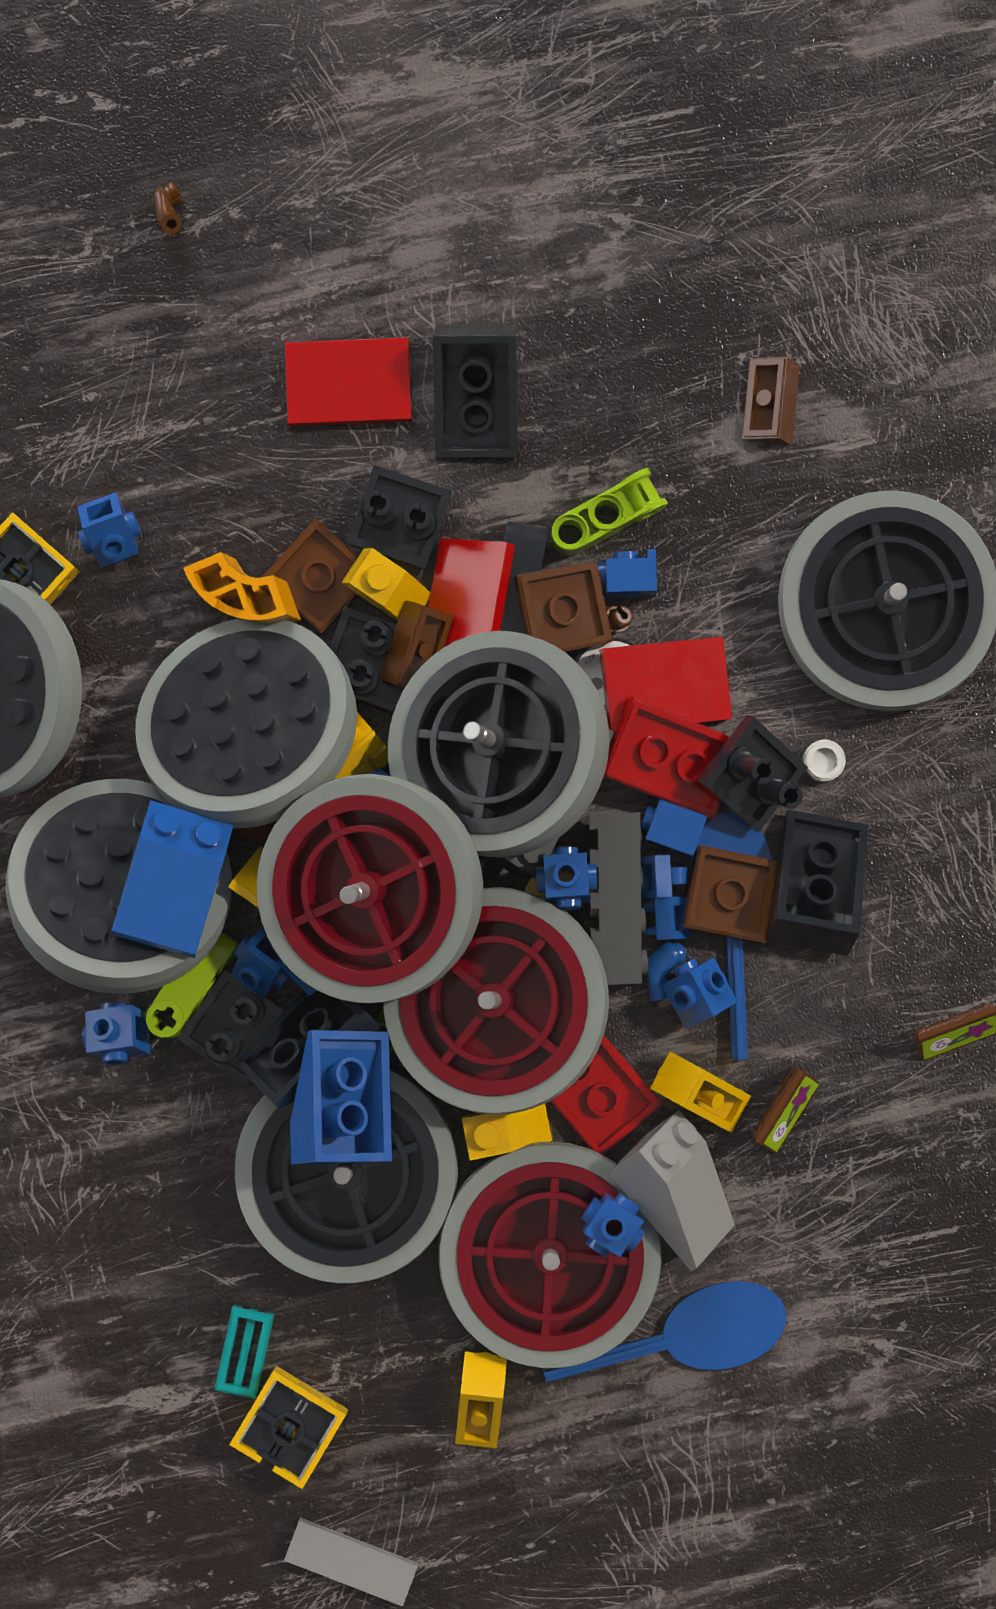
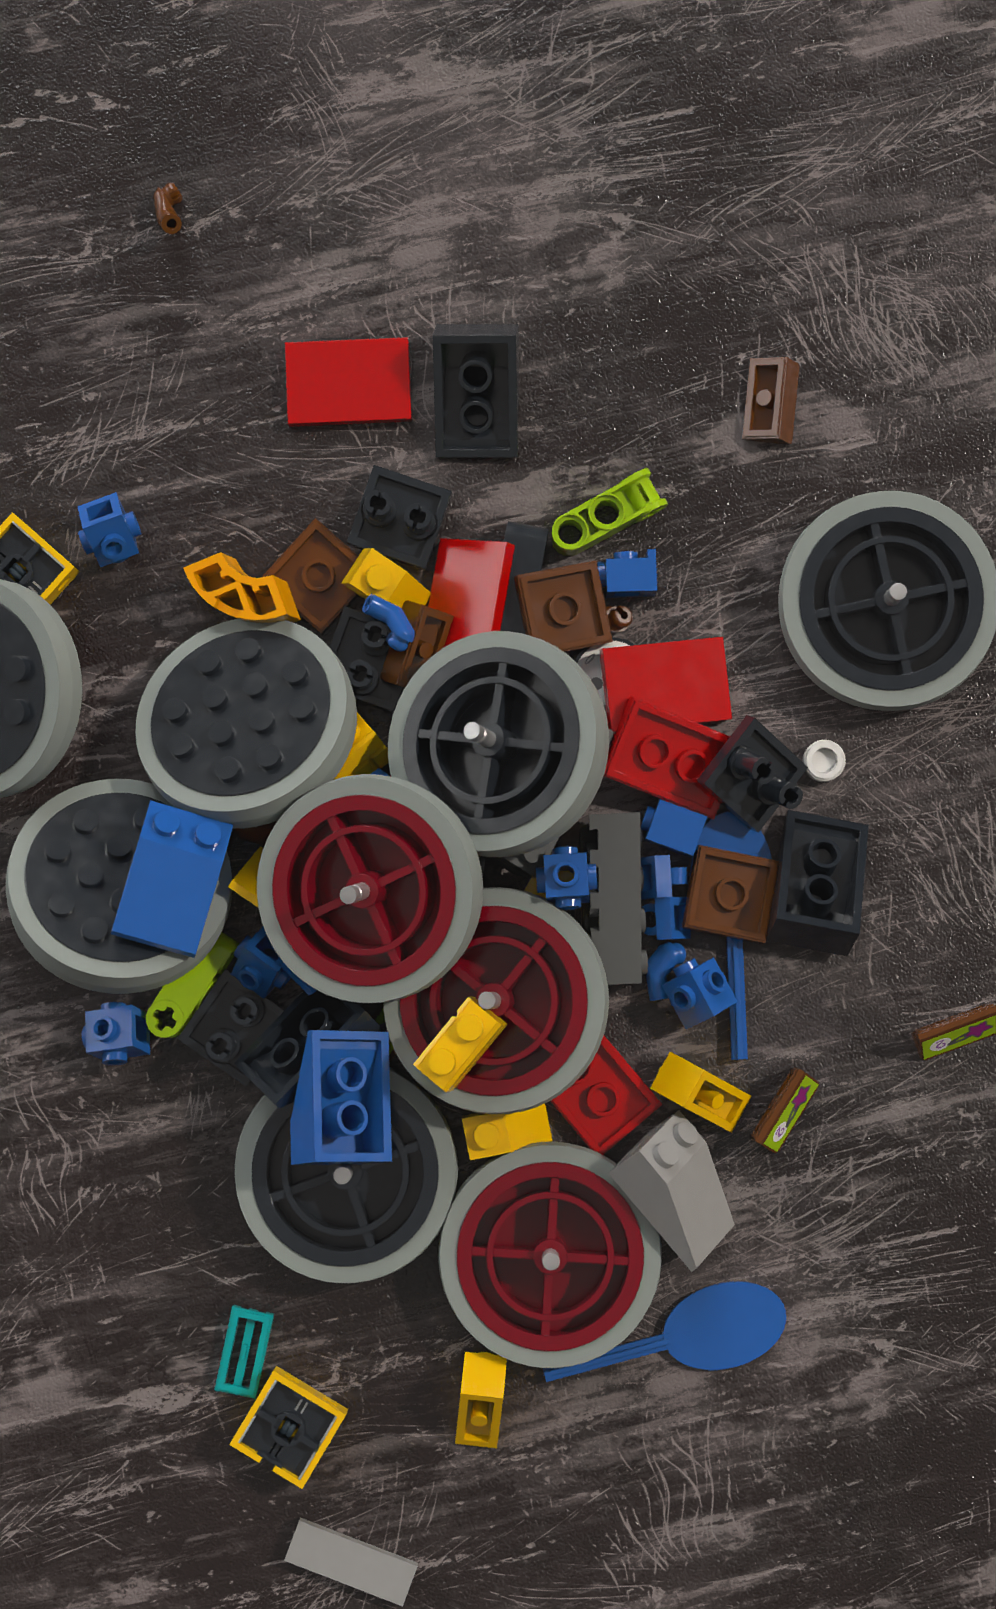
(394, 617): none -> blue arm
(459, 1044): none -> yellow brick
(598, 1215): blue brick -> none

